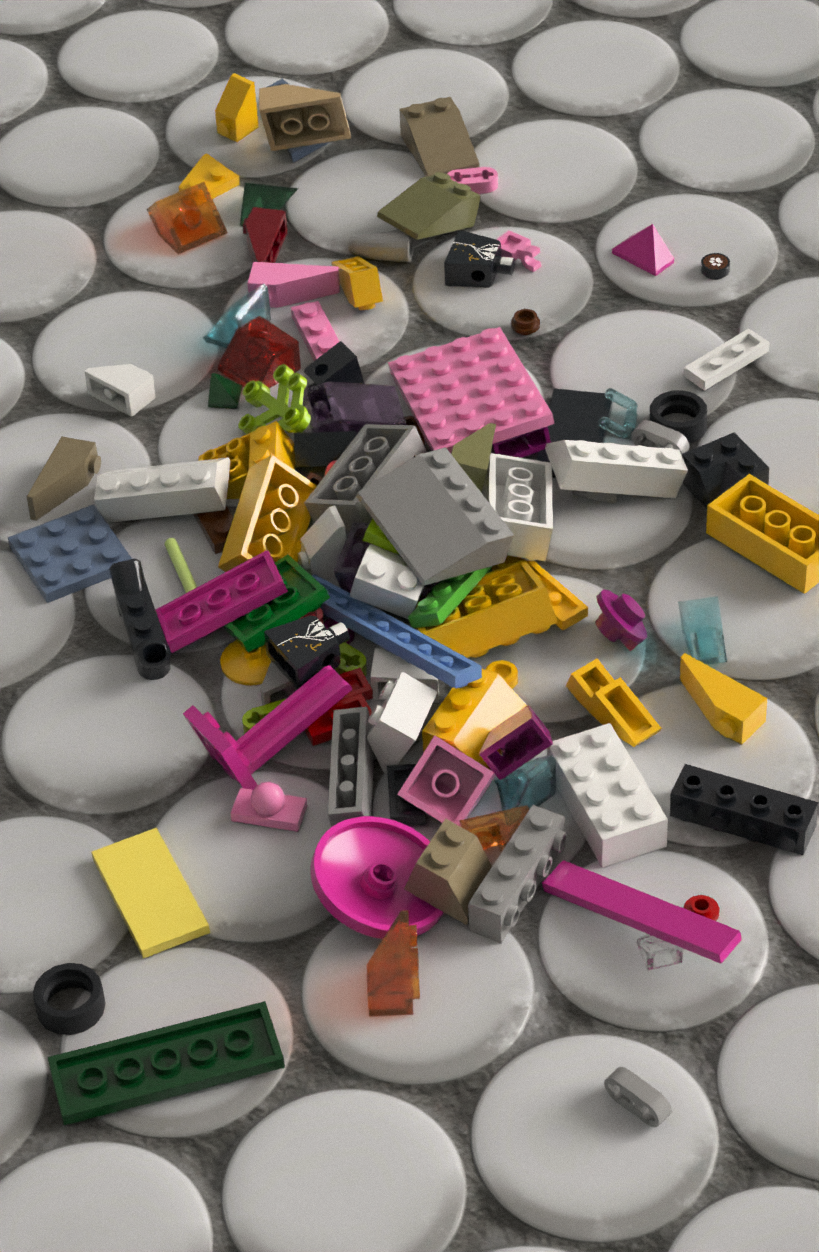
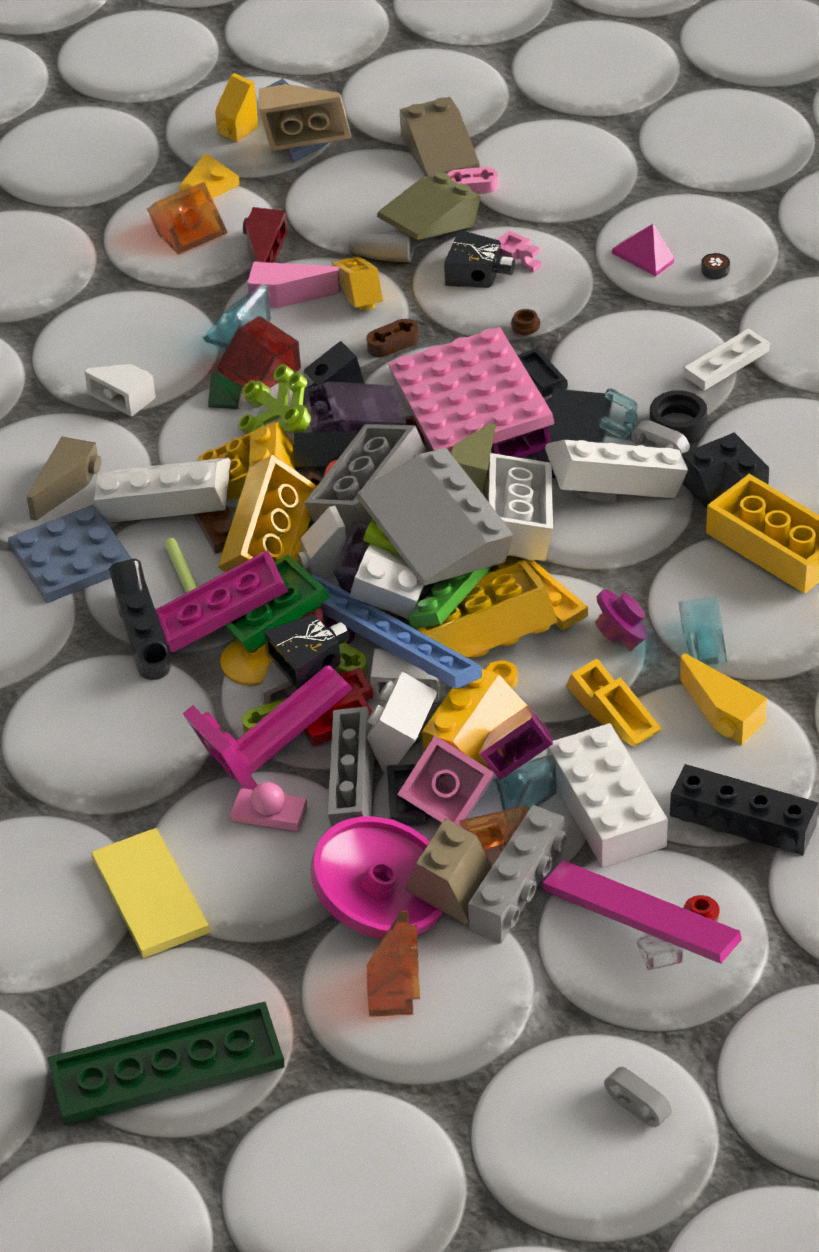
(63, 977): black tyre -> none
(264, 197): clear green slope -> none
(314, 328): bright pink plate -> none
(392, 337): none -> reddish brown beam
(542, 372): none -> black tile

